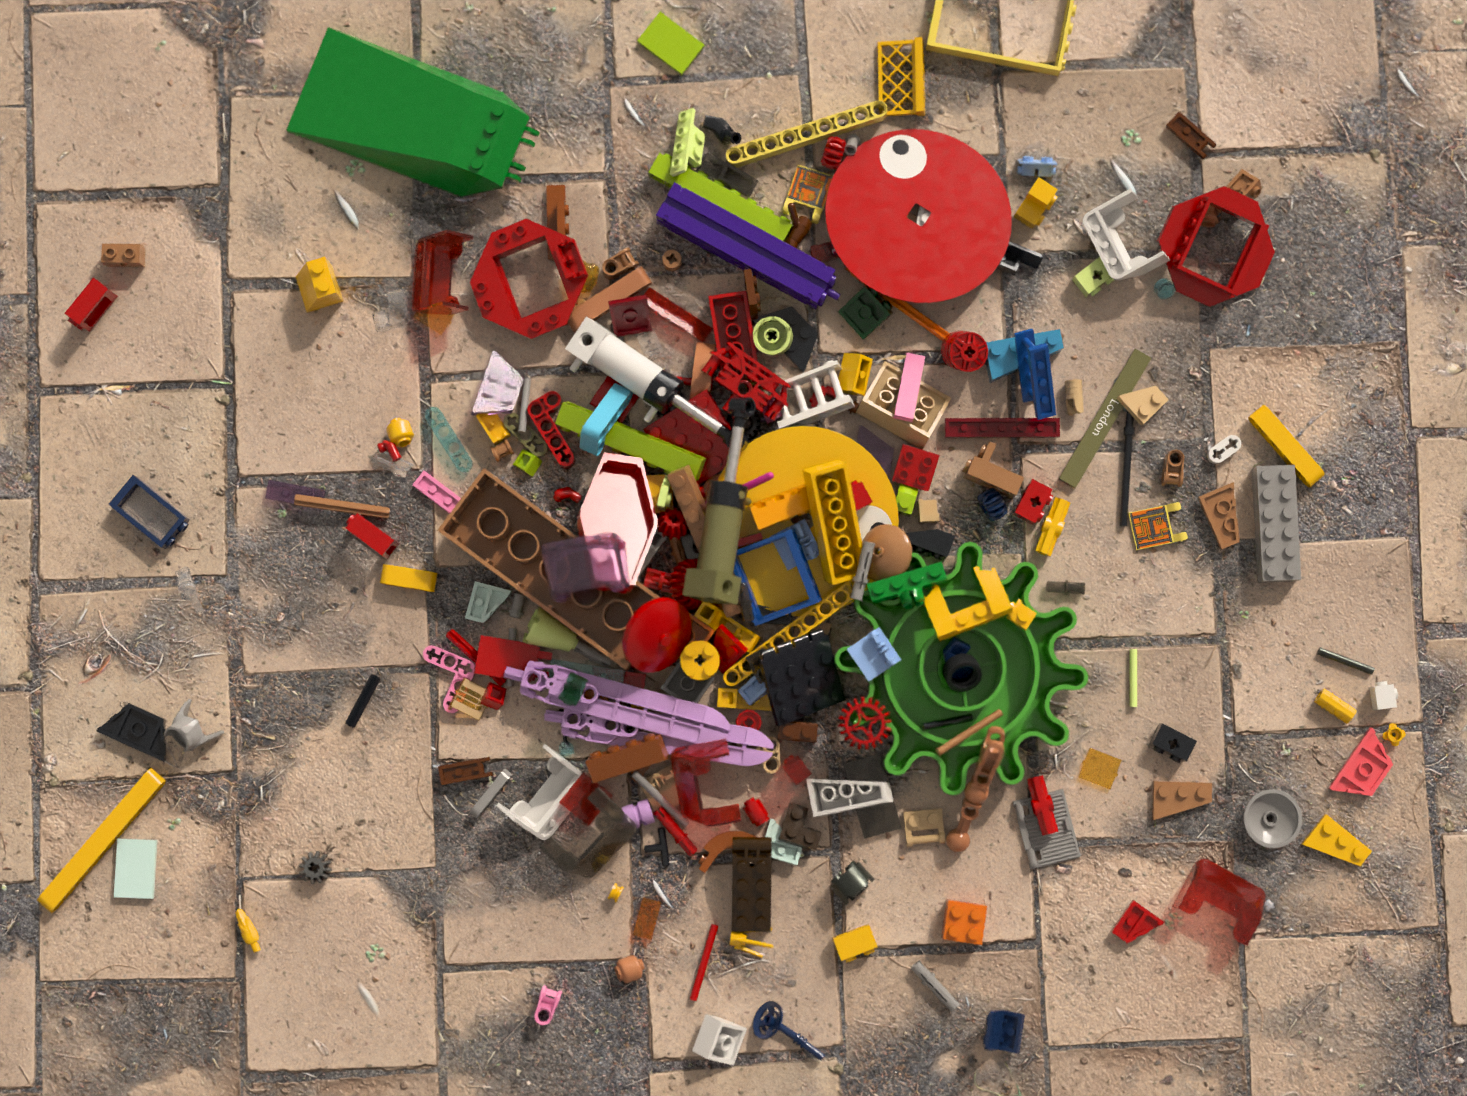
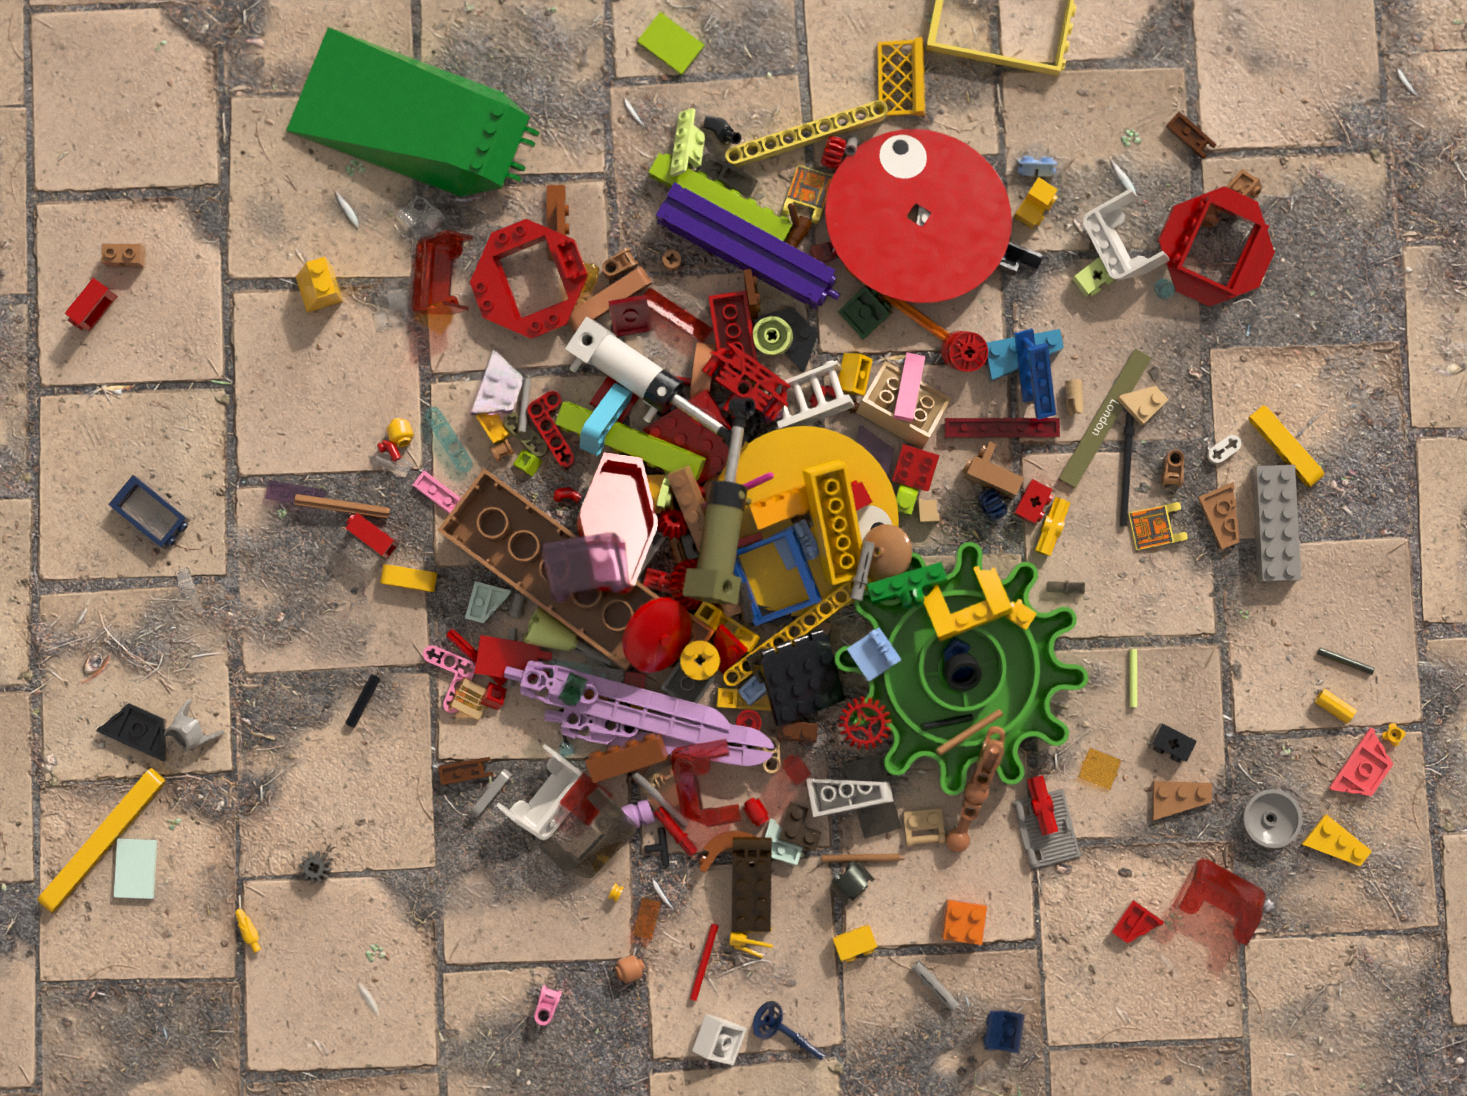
(410, 216): none -> clear piece
(860, 858): none -> medium nougat bar
(932, 541): black slope -> none
(1383, 696): white brick -> none

